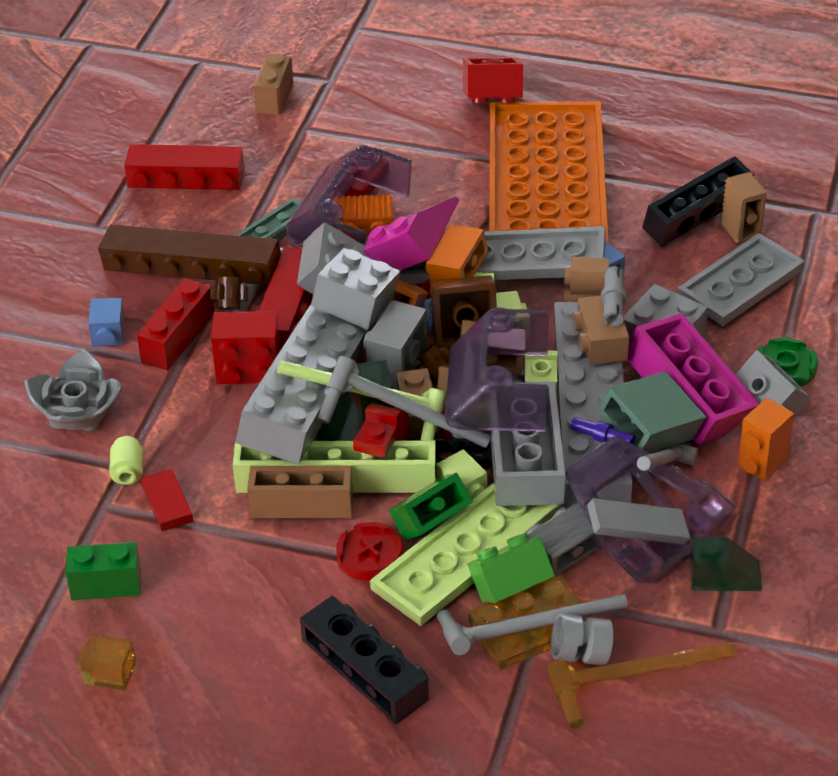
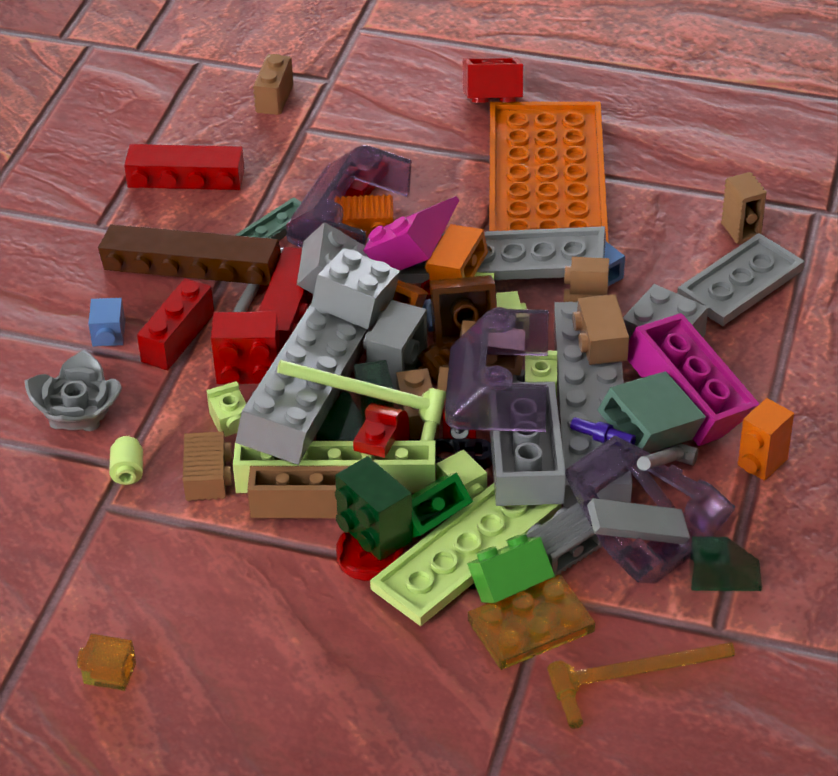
(103, 570): green brick -> none
(166, 500): red tile -> none
(205, 465): none -> medium nougat brick
(226, 407): none -> yellowish green brick
(229, 293): reddish brown gear -> none
(346, 377): light grey bar -> none
(365, 659): black brick -> none
(373, 508): none -> dark green brick
(461, 637): light grey bar -> none
(587, 639): light grey wheel -> none
(613, 296): light grey pin -> none
(690, 203): black brick -> none
(768, 380): light grey brick -> none
(792, 358): green tile -> none

